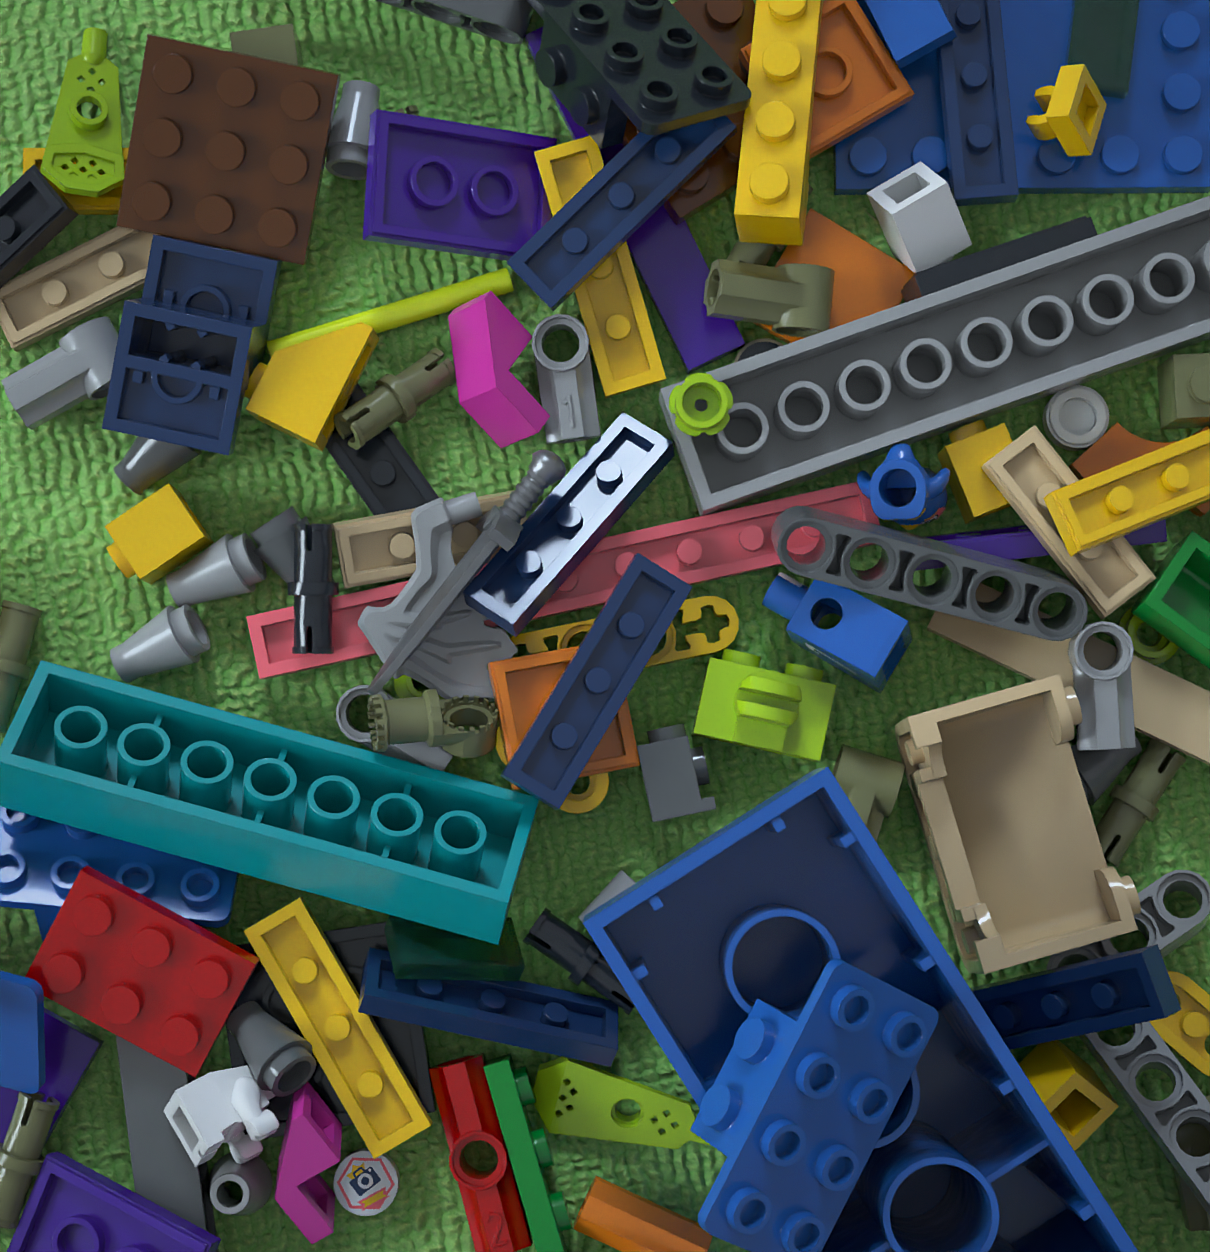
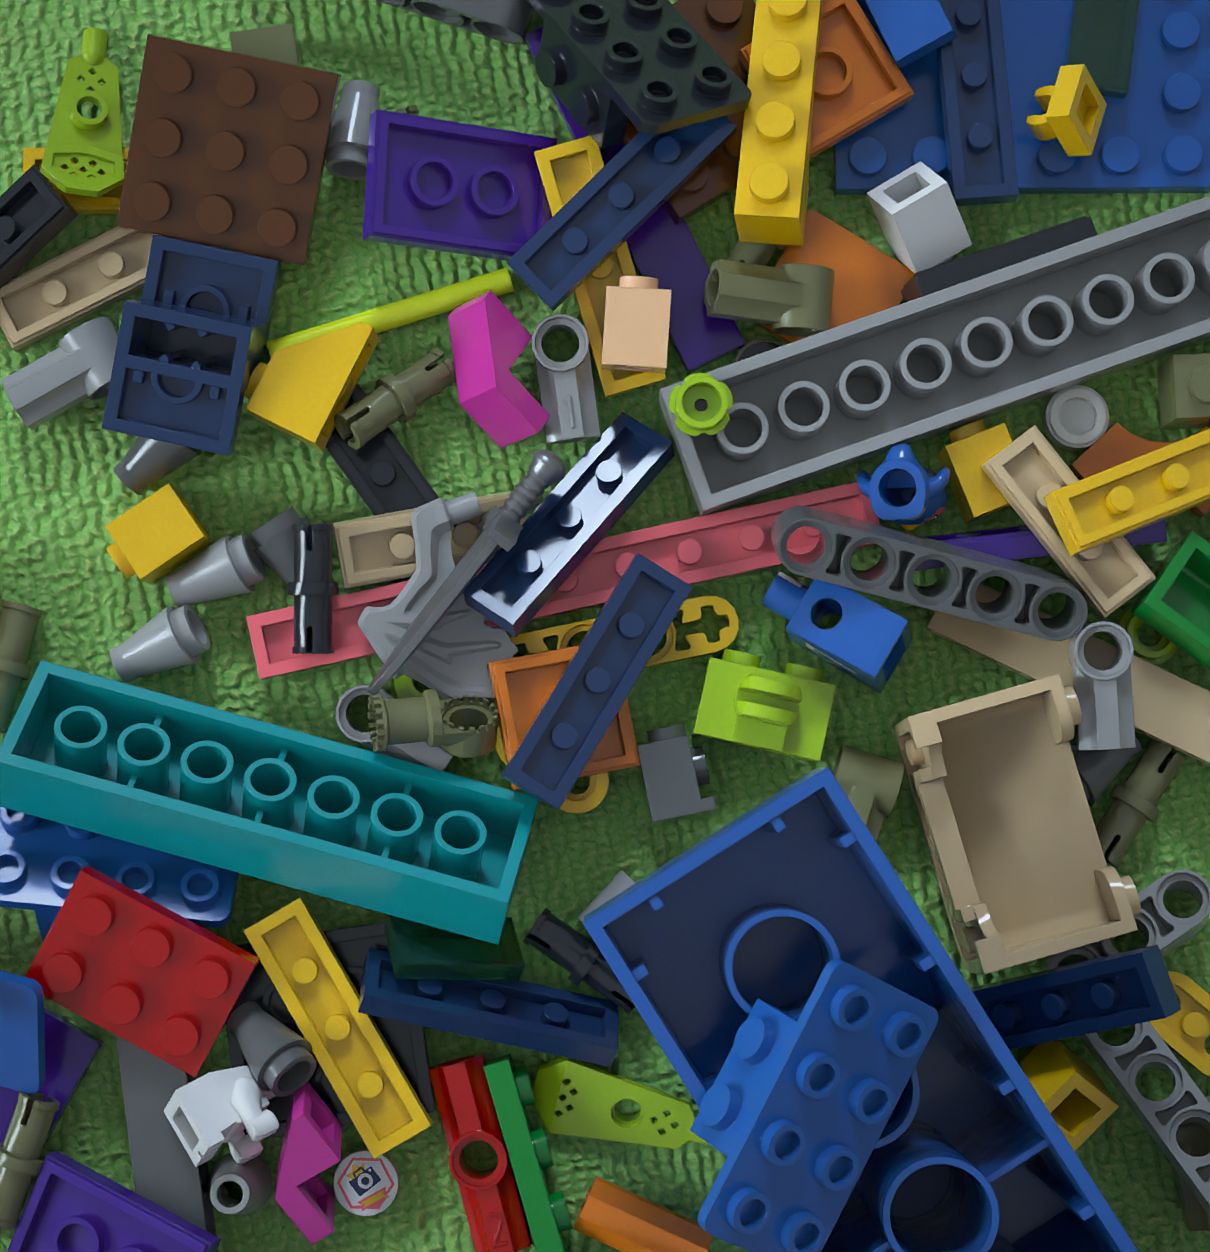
(636, 325): none -> light nougat brick

